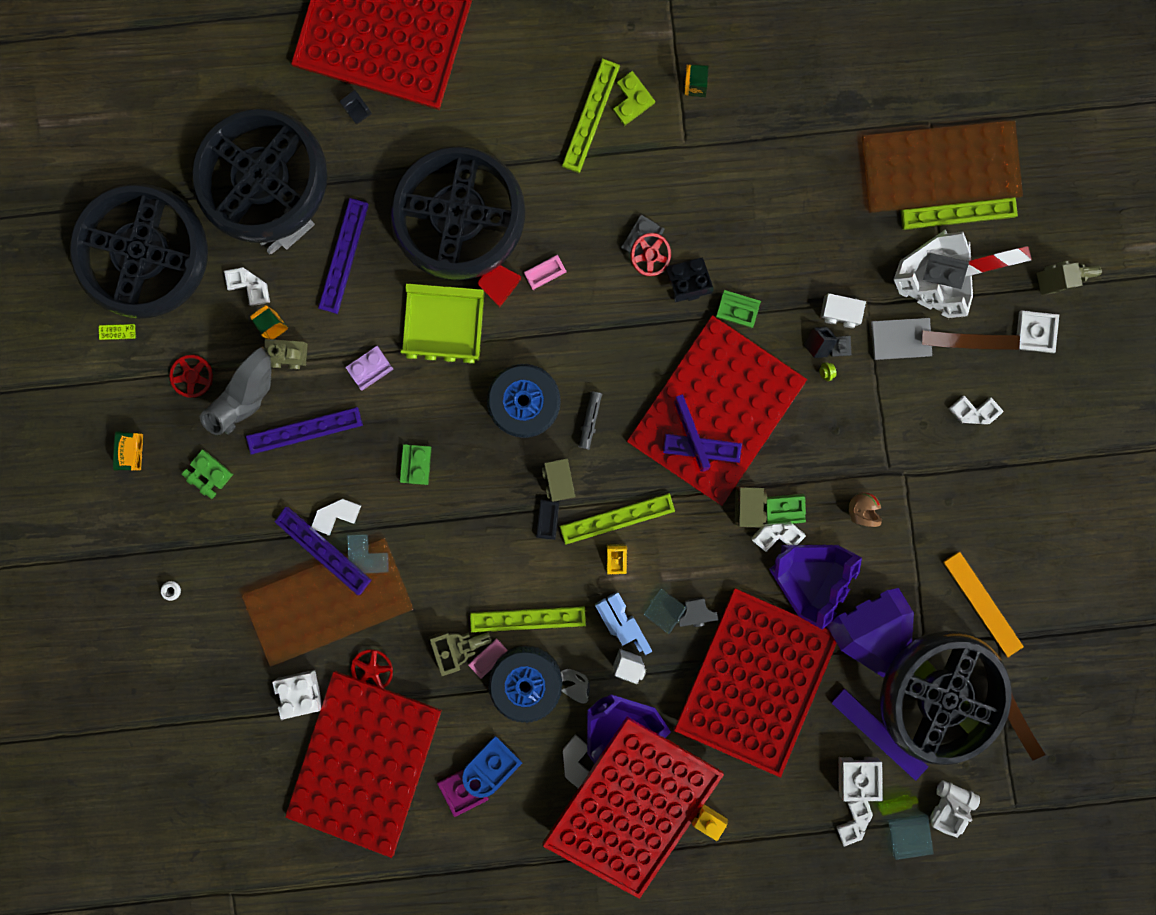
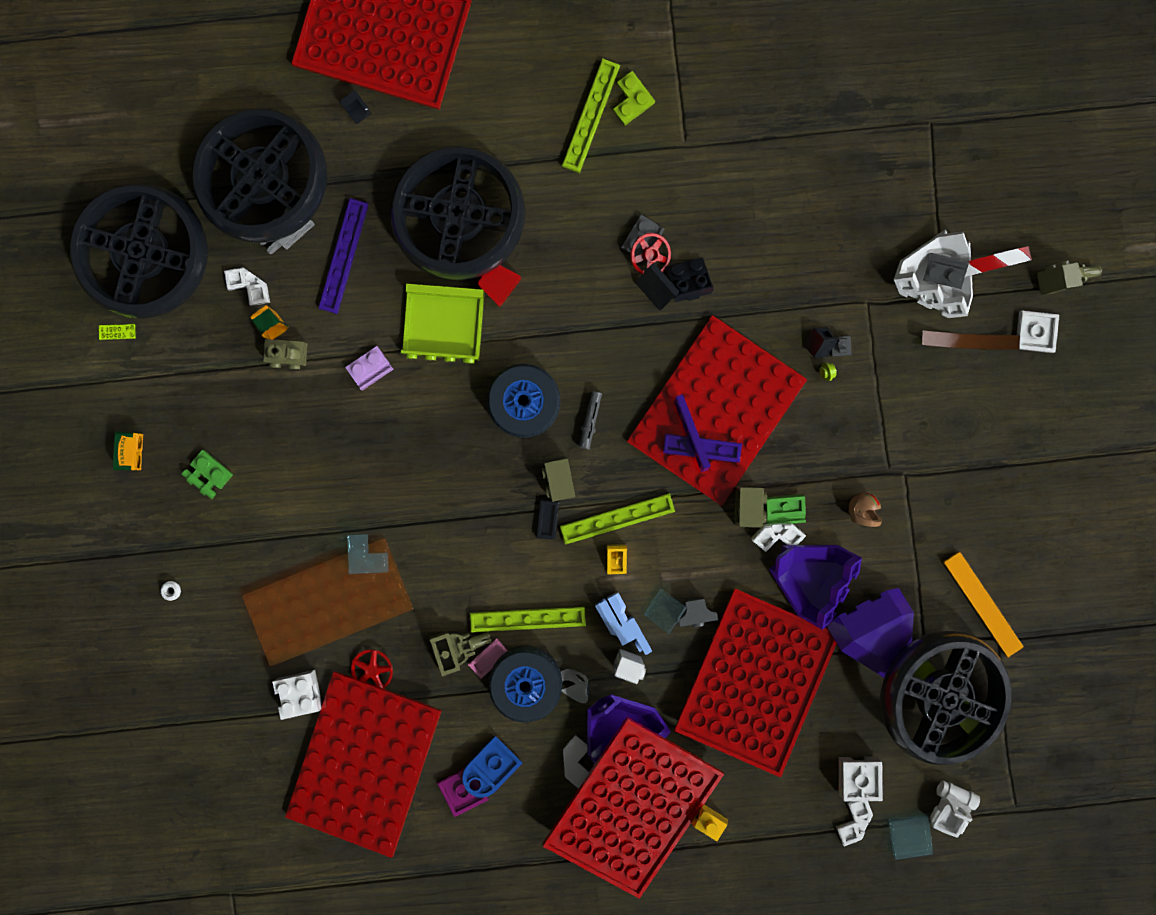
(191, 376): red wheel -> none
(241, 395): dark grey piece -> none
(304, 430): dark purple tile -> none
(323, 551): dark purple tile -> none
(341, 509): white tile -> none
(415, 464): bright green plate -> none
(545, 272): bright pink tile -> none
(657, 286): none -> black tile
(696, 80): dark green piece -> none
(738, 309): bright green plate -> none
(842, 310): white brick -> none
(877, 733): dark purple tile -> none
(897, 804): clear neon green cylinder -> none
(900, 339): light grey tile -> none
(942, 166): clear orange plate -> none
(959, 213): lime tile -> none
(967, 413): white tile -> none
(1024, 732): reddish brown sticker -> none

